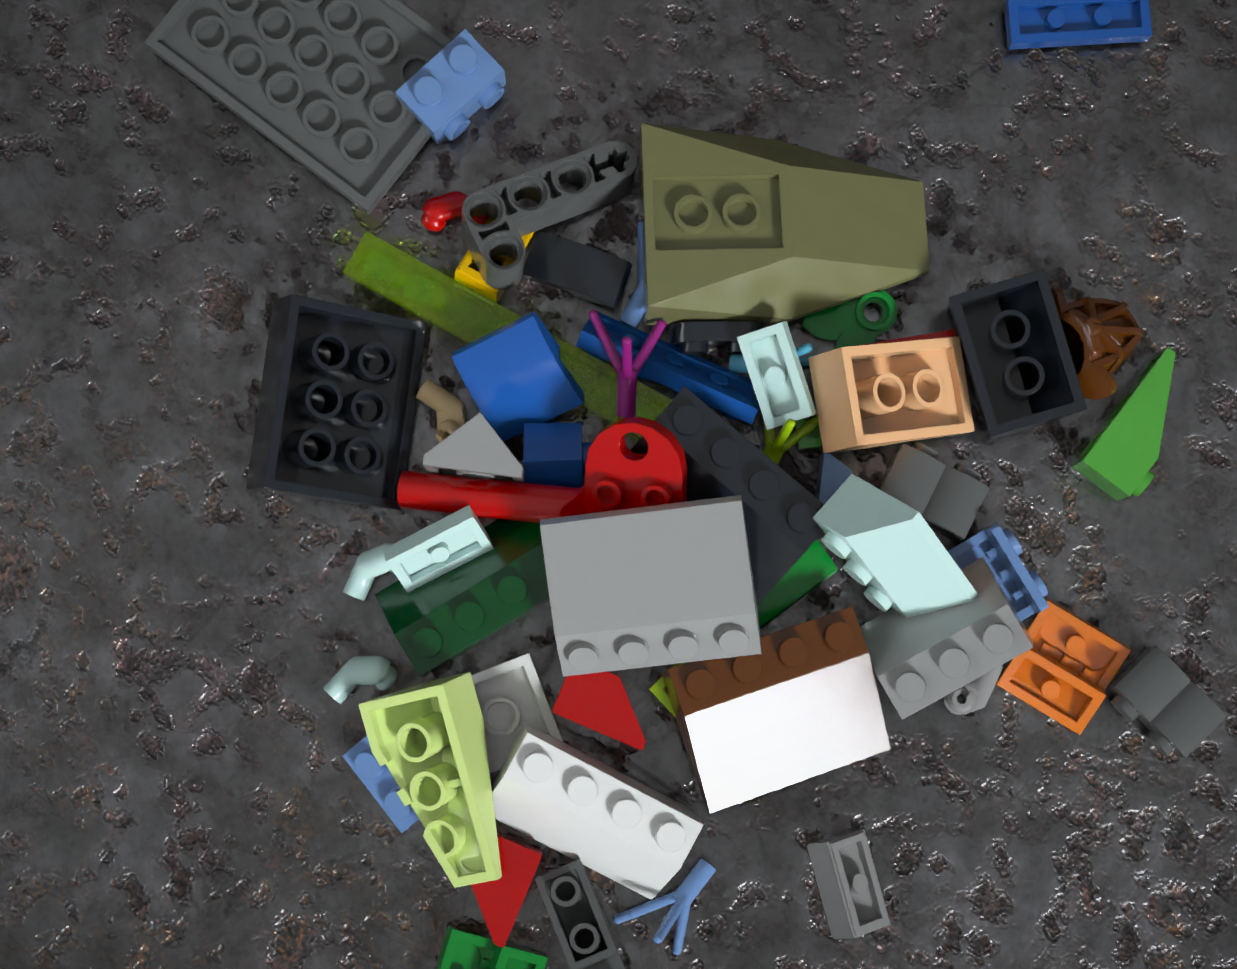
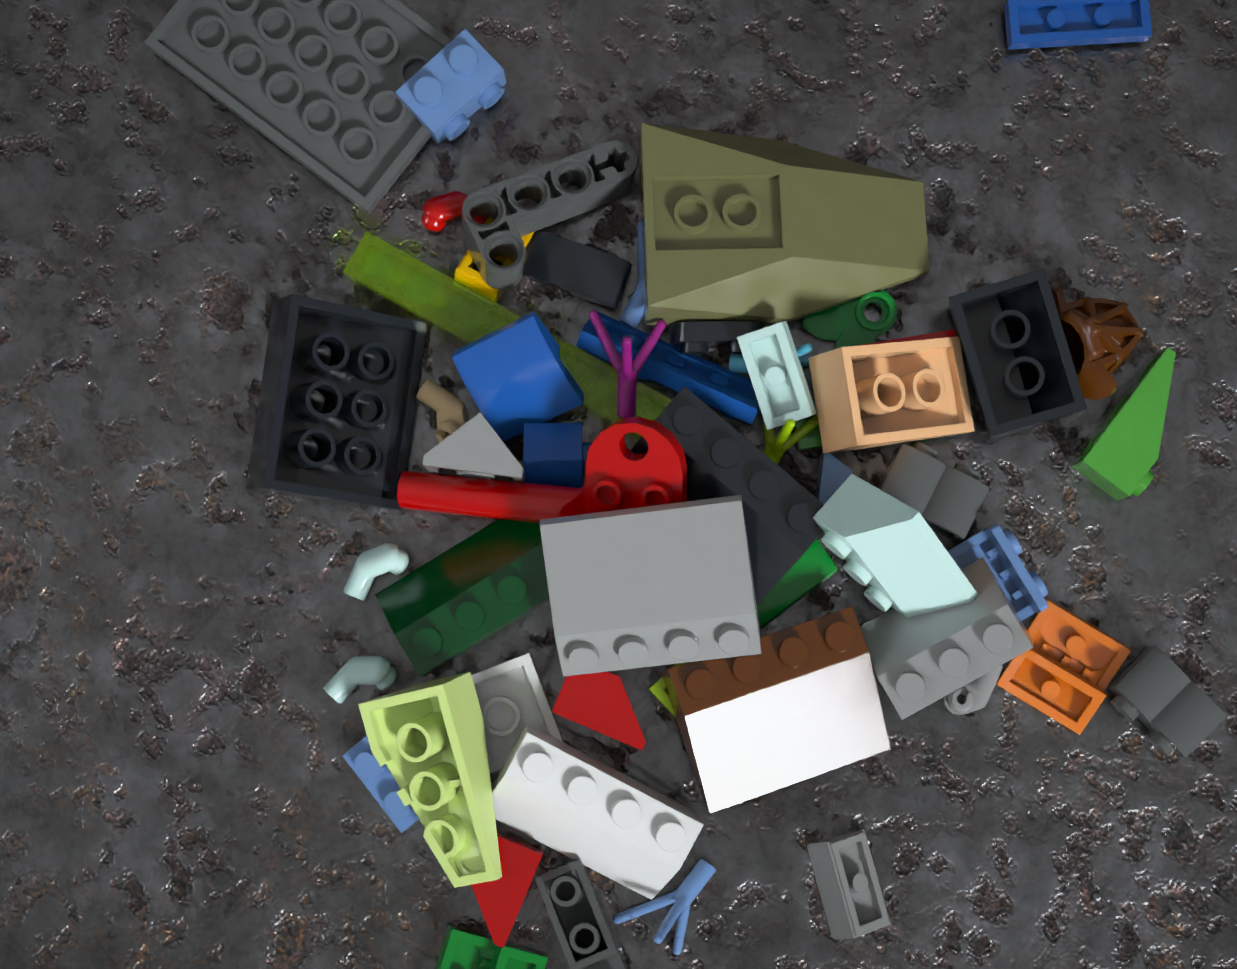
(438, 549): light aqua plate -> none

